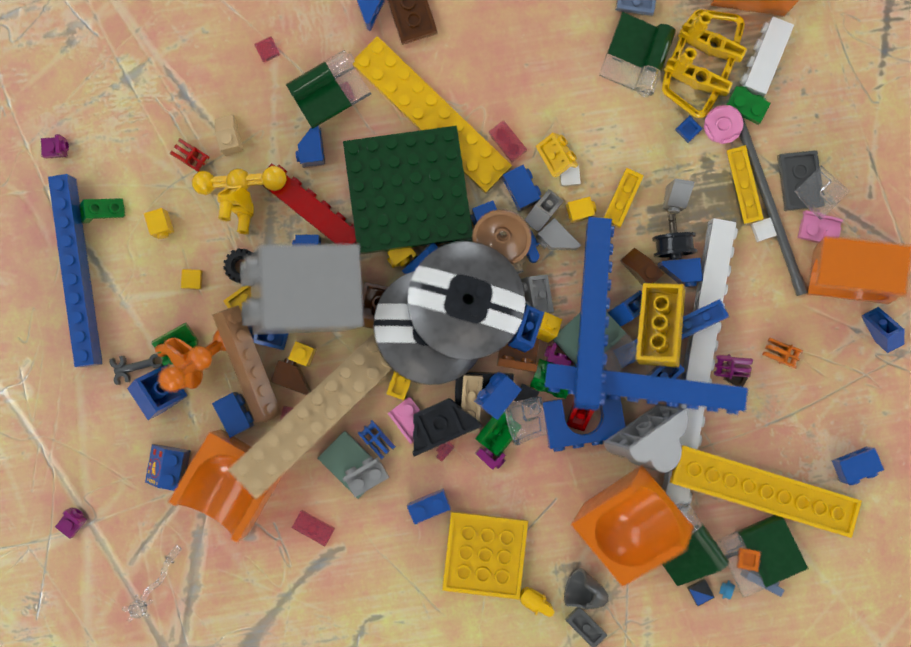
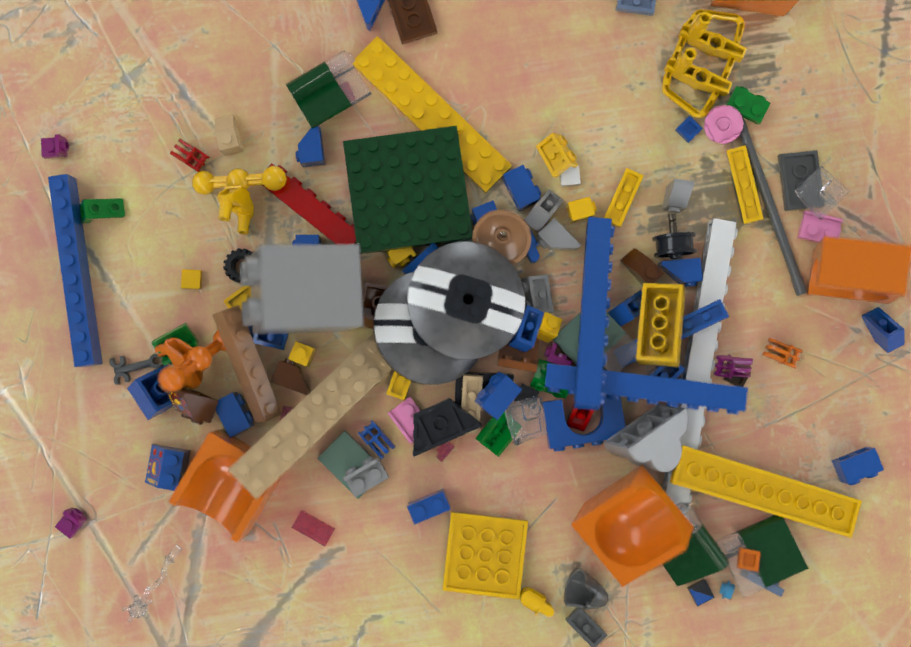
(159, 223): yellow brick -> none
(193, 405): none -> reddish brown slope
(267, 49): clear pink tile -> none
(486, 456): magenta bracket -> none
(507, 141): clear pink plate -> none
(637, 54): dark green door -> none
(763, 229): white tile -> none
(767, 56): white brick -> none

